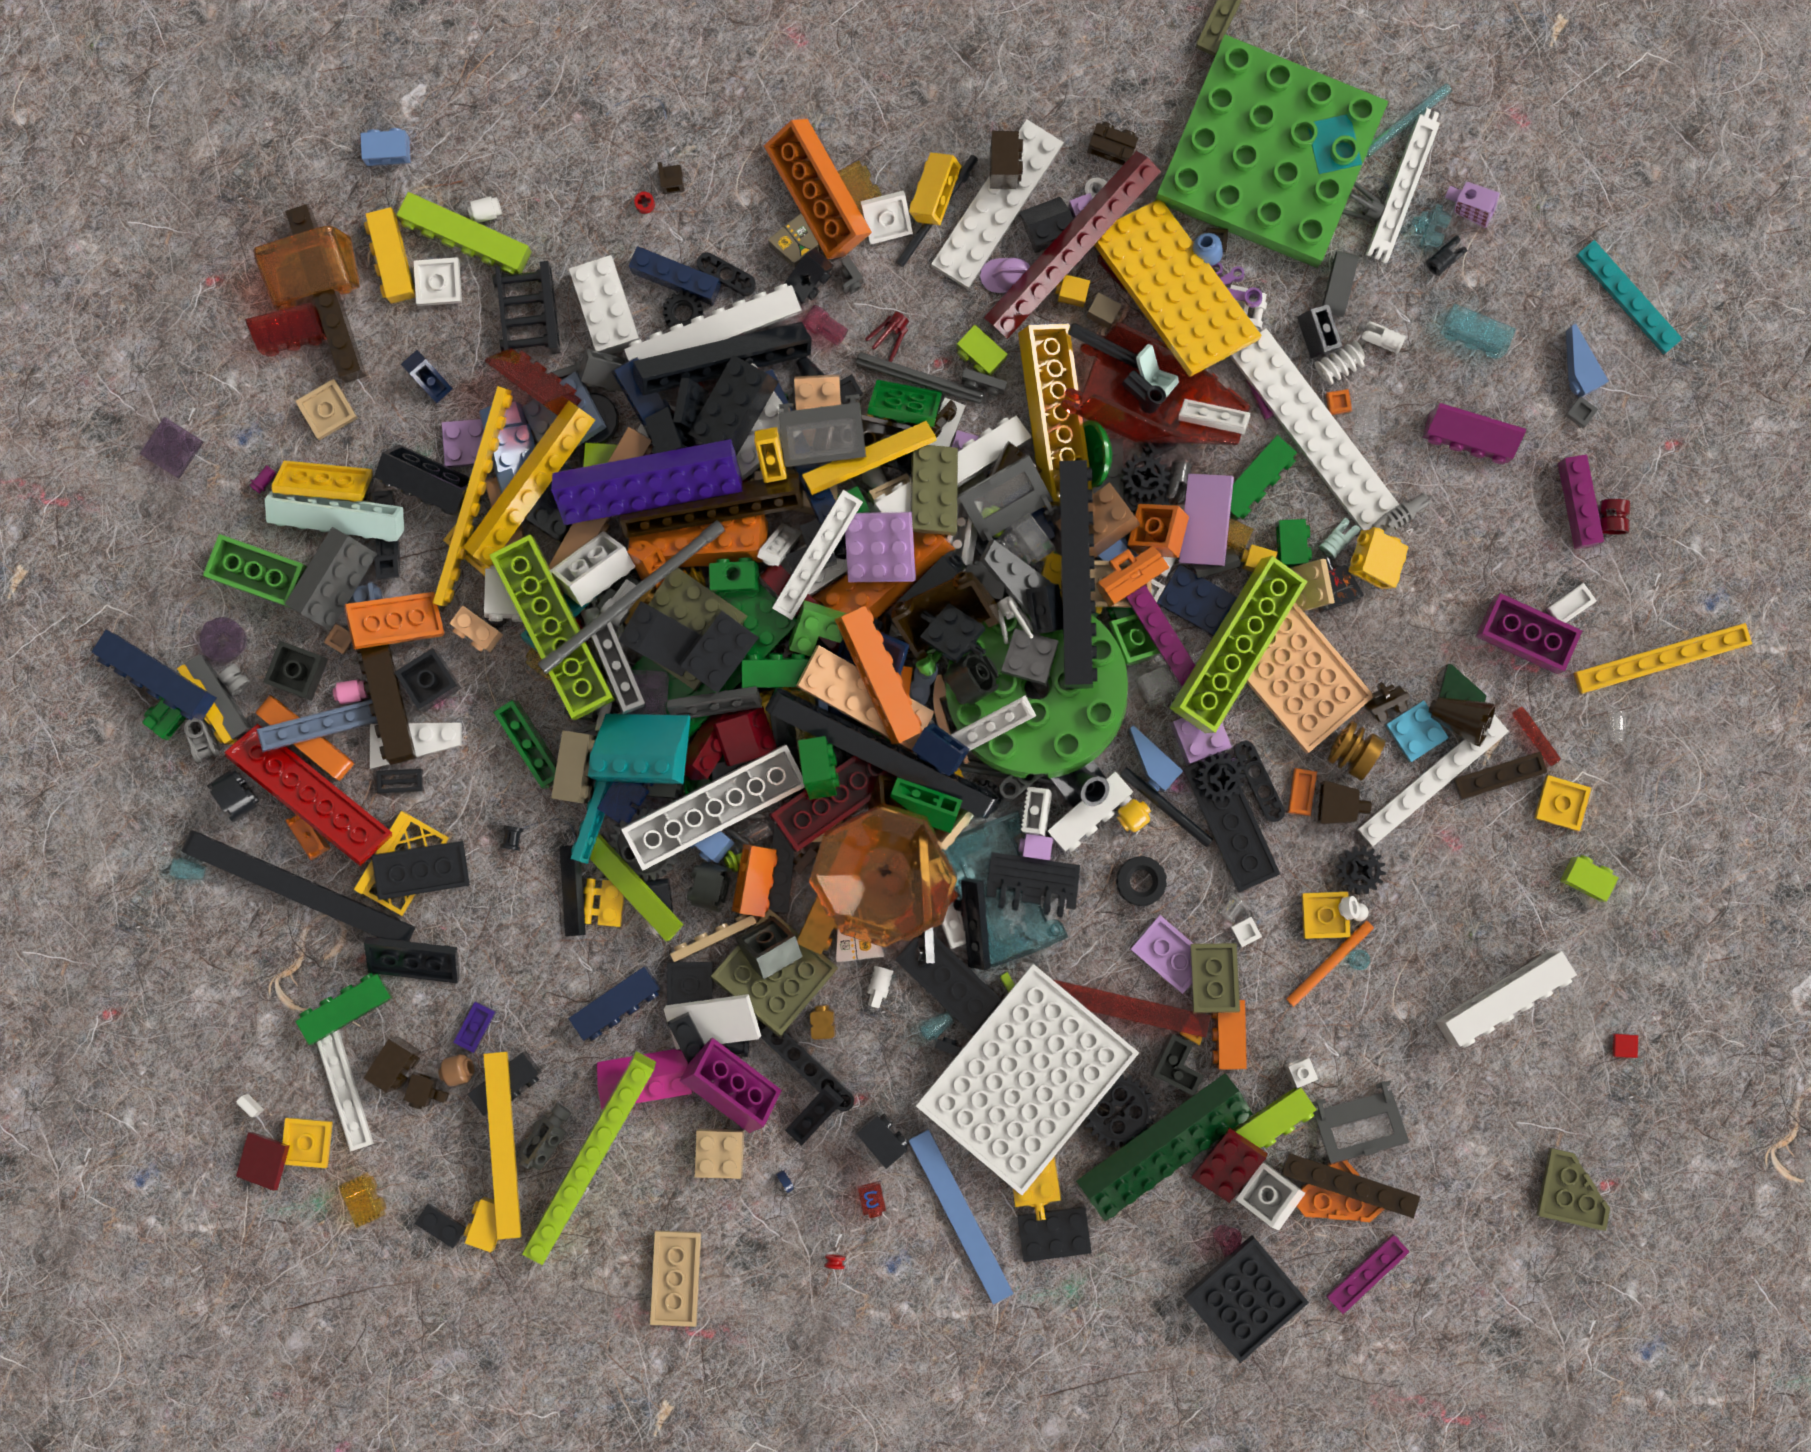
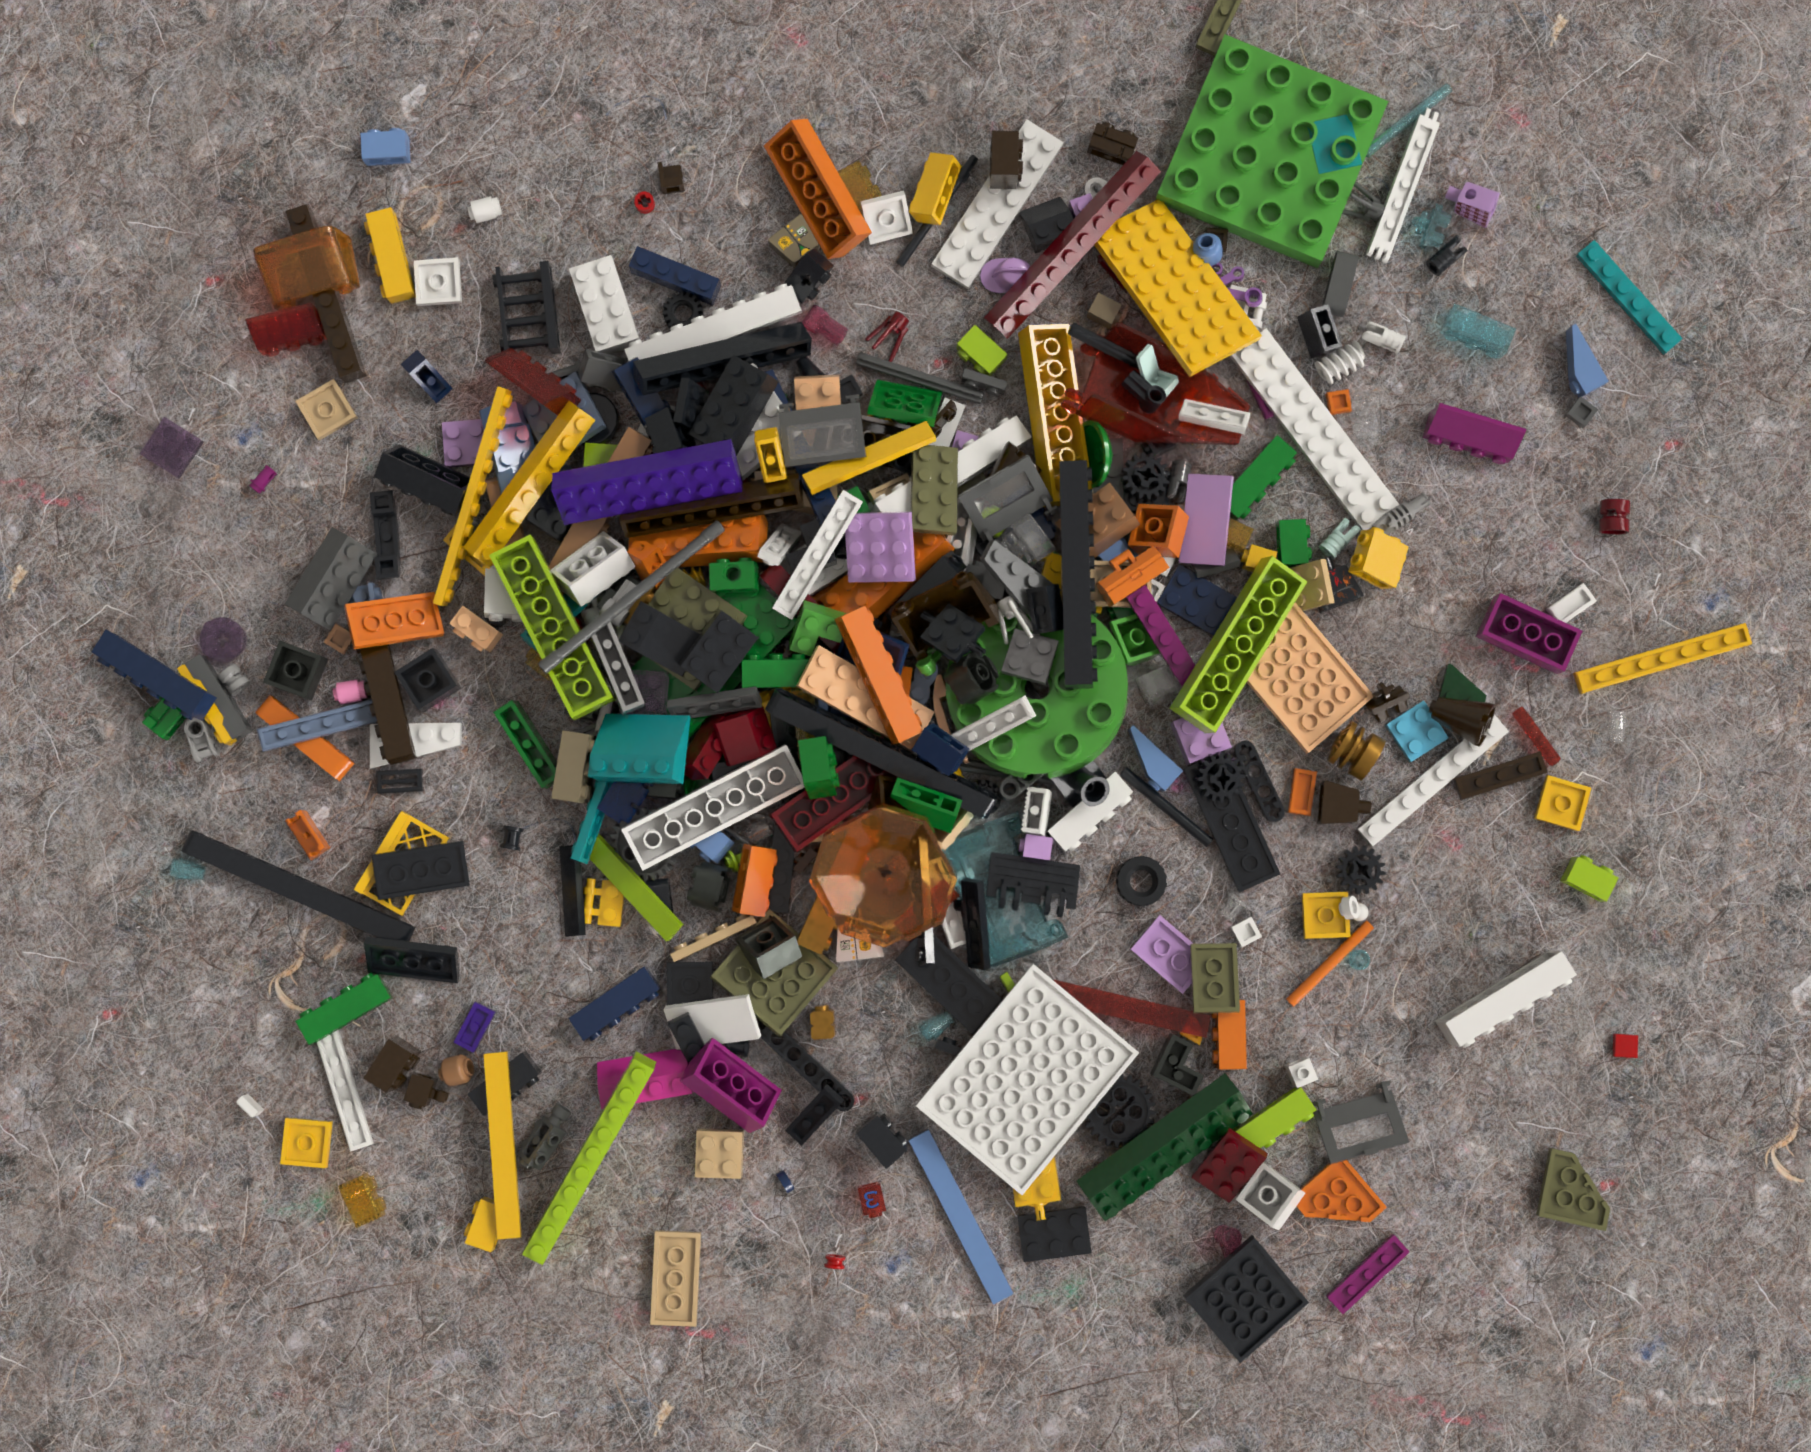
(232, 795): black brick -> none
(253, 570): bright green brick -> none
(262, 1161): dark red tile -> none
(310, 797): red plate -> none
(322, 481): yellow plate -> none
(349, 517): light aqua brick -> none
(440, 1225): black plate -> none
(464, 234): lime brick -> none
(743, 276): black beam -> none
(850, 271): dark grey bracket -> none
(874, 477): white cone -> none
(879, 985): white hinge -> none
(1073, 290): yellow brick -> none
(1134, 815): yellow head -> none
(1350, 1185): dark brown plate -> none
(1580, 501): magenta brick -> none

